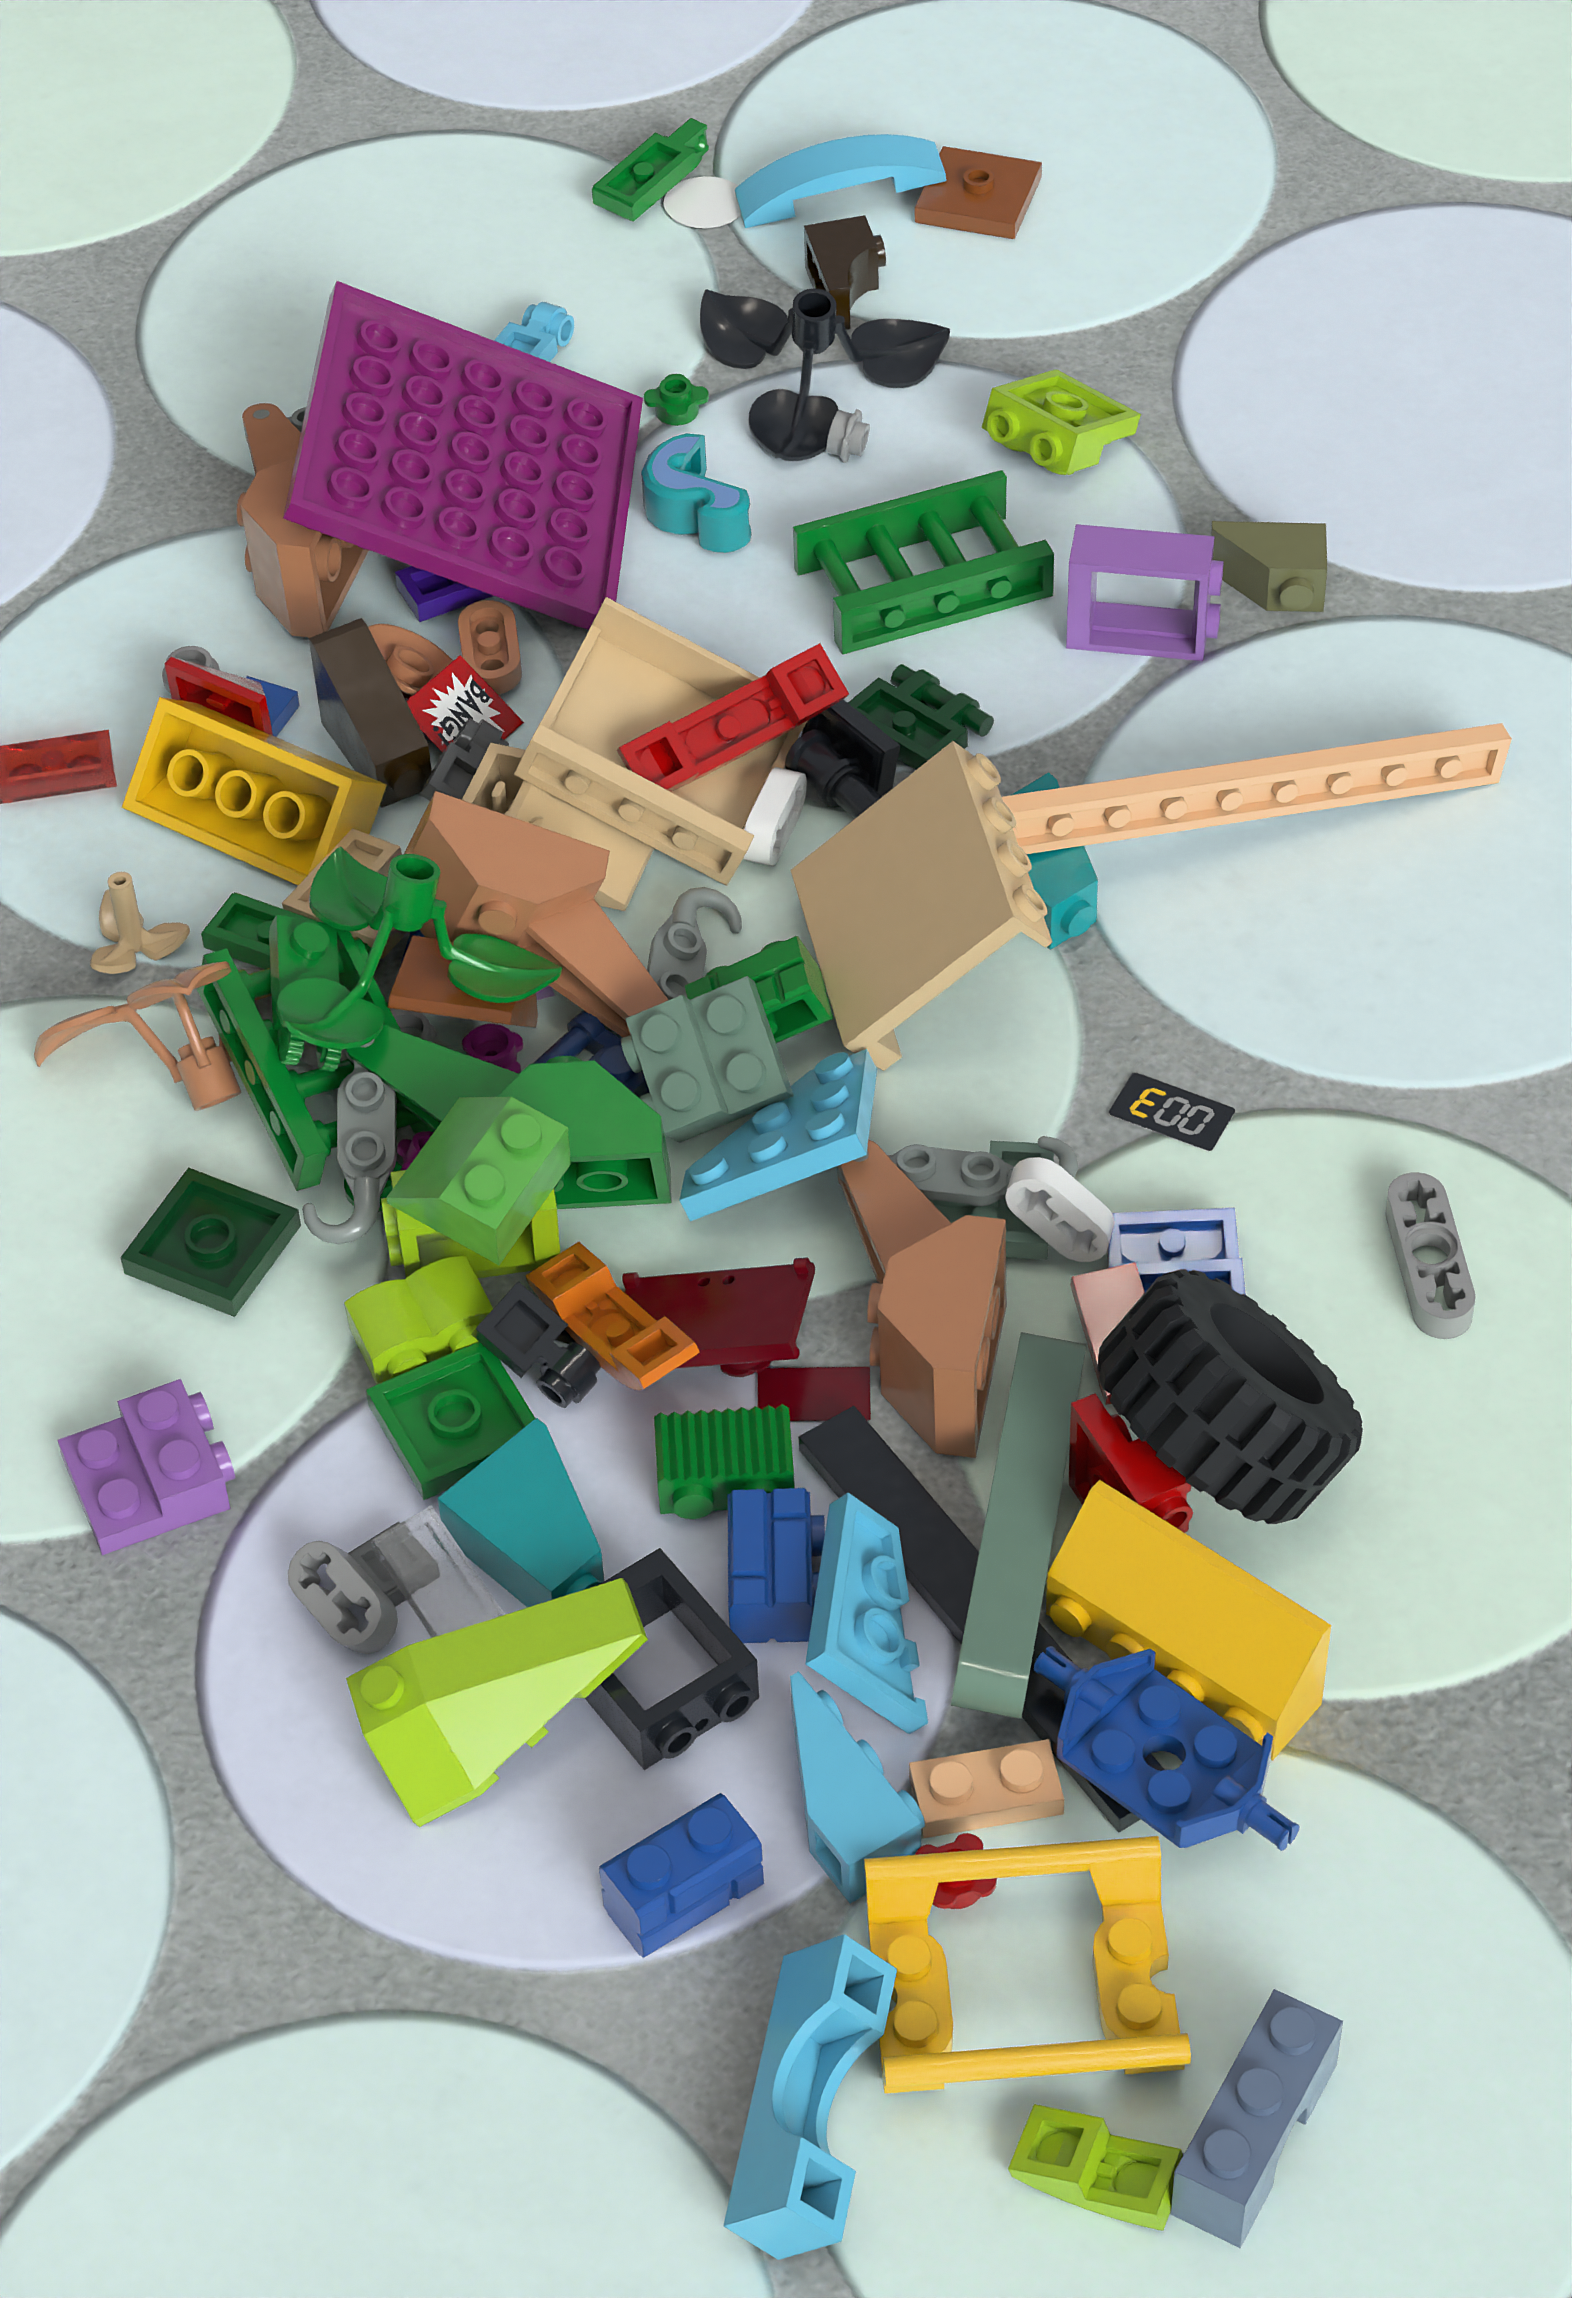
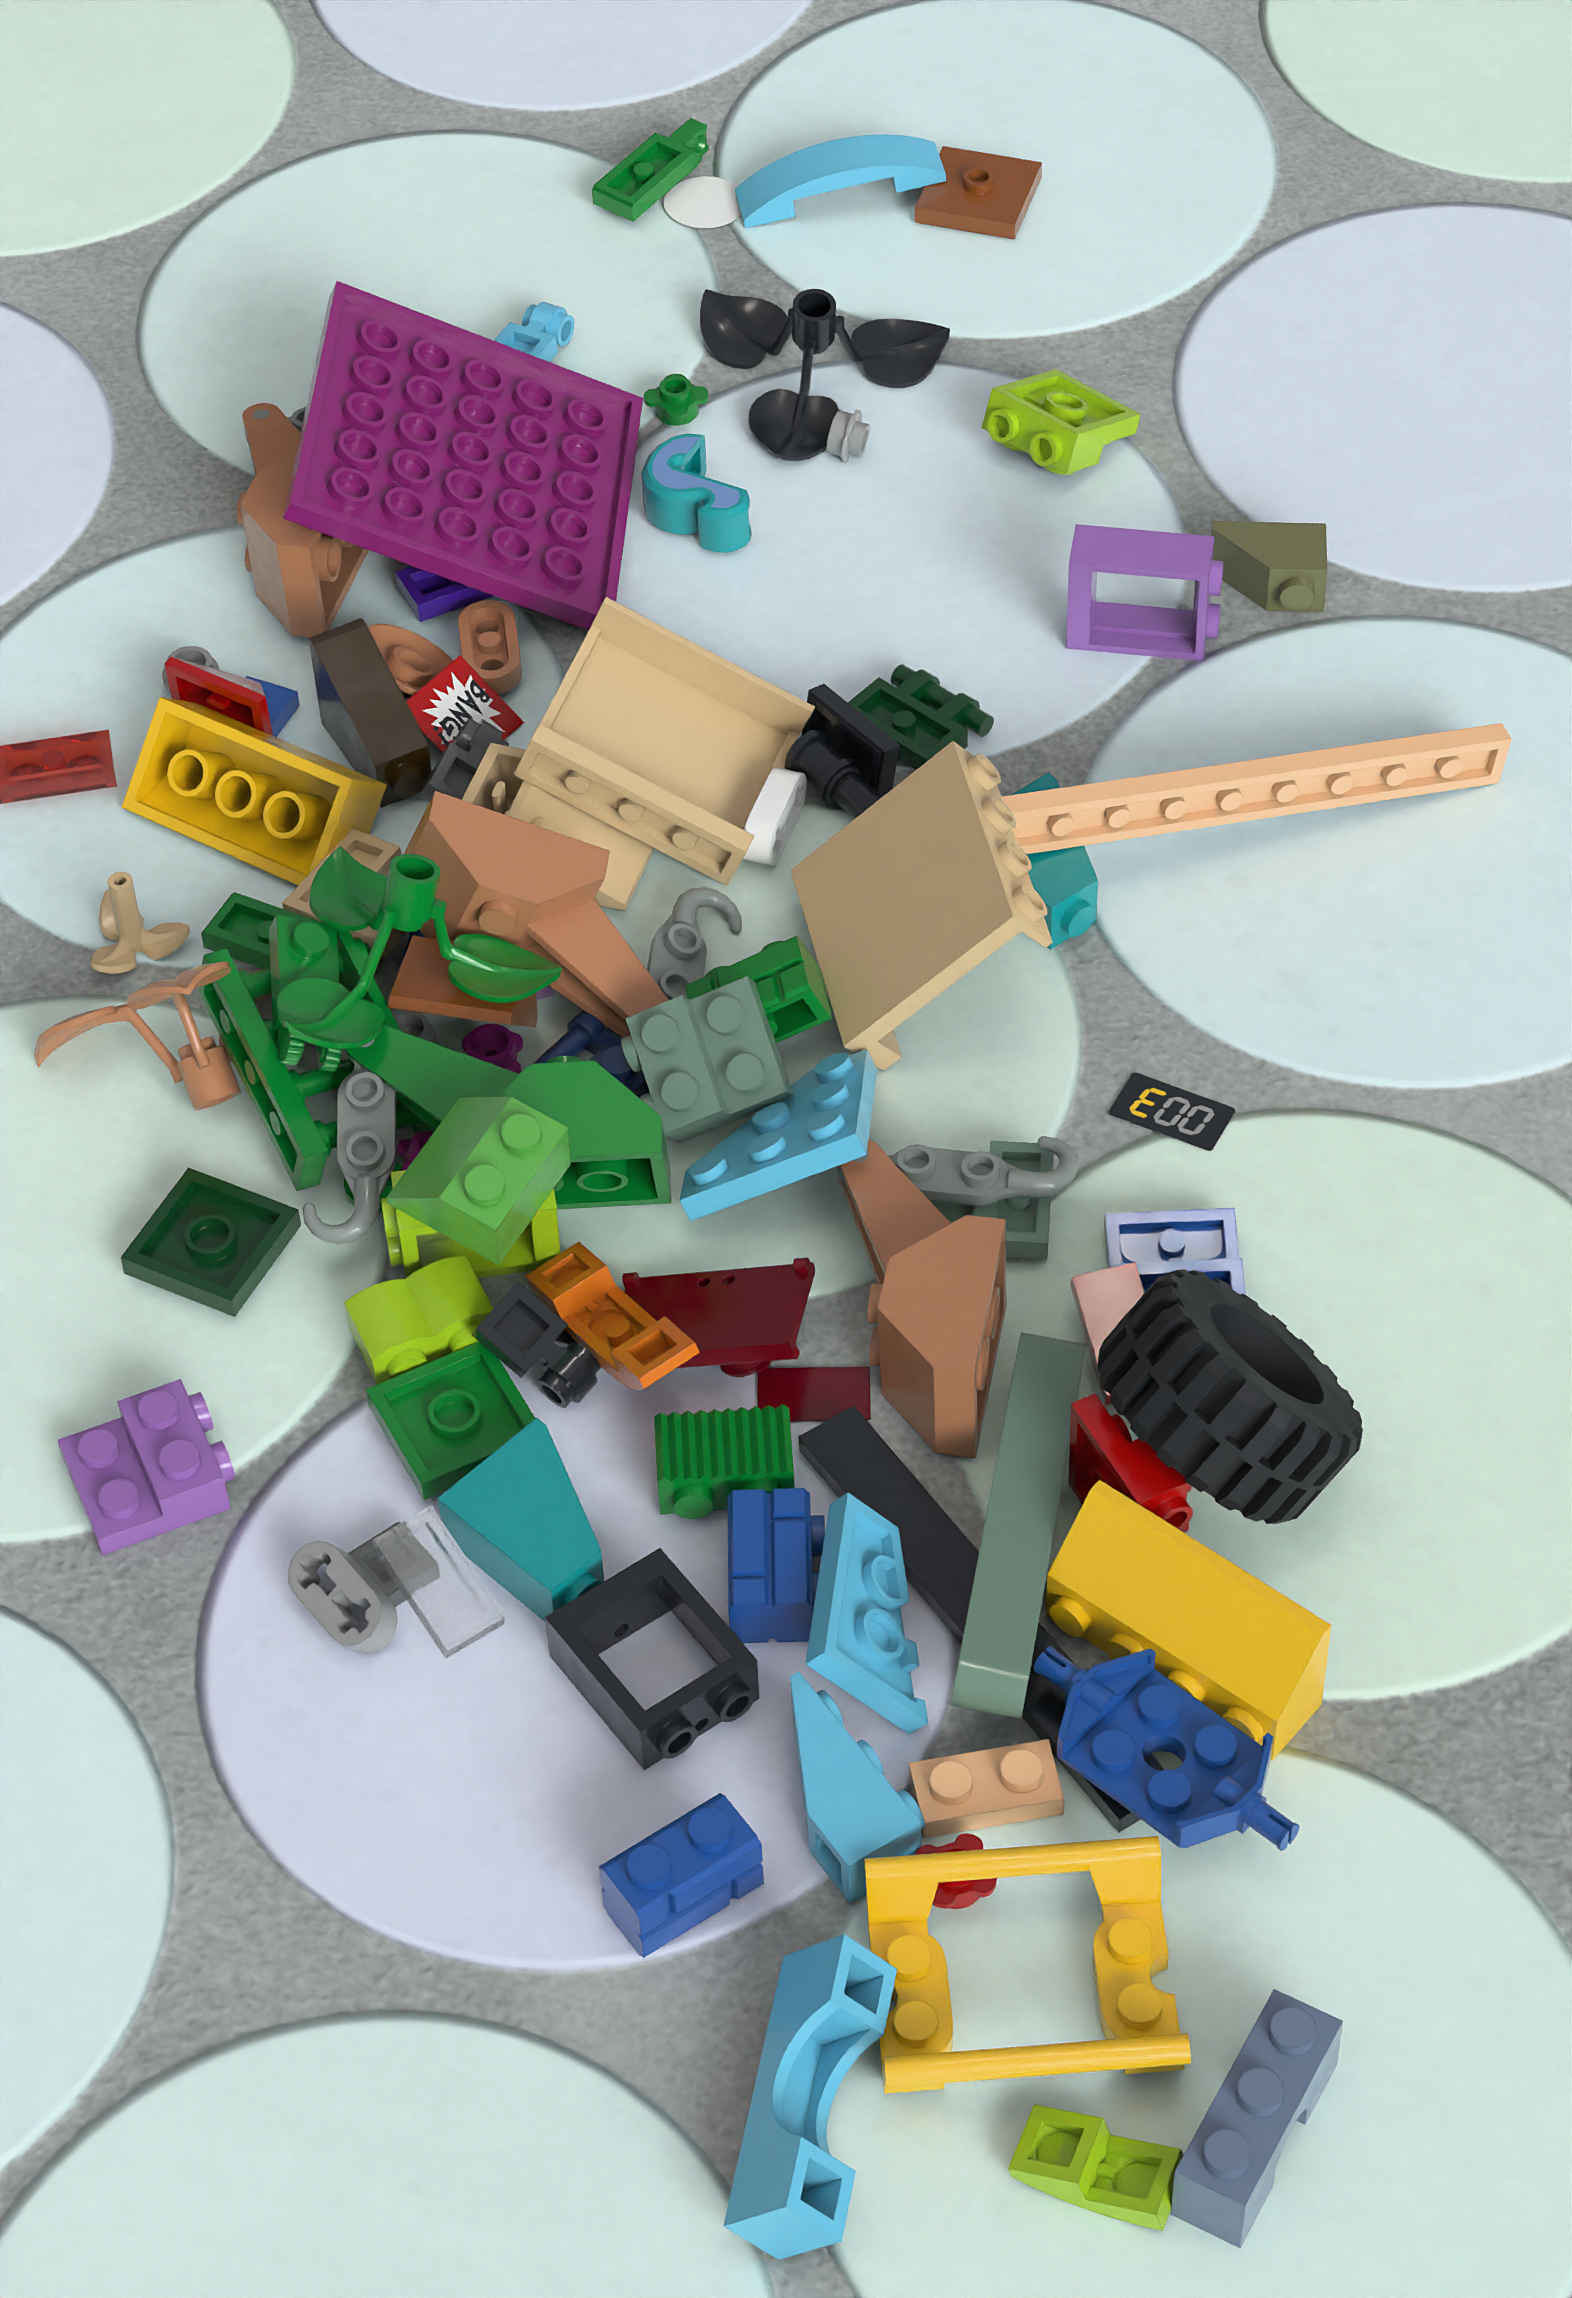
(471, 1697): lime wedge -> none
(737, 722): red slope -> none
(843, 260): dark brown arch -> none
(934, 597): green fence -> none
(1060, 1209): white beam -> none
(1423, 1278): light grey beam -> none

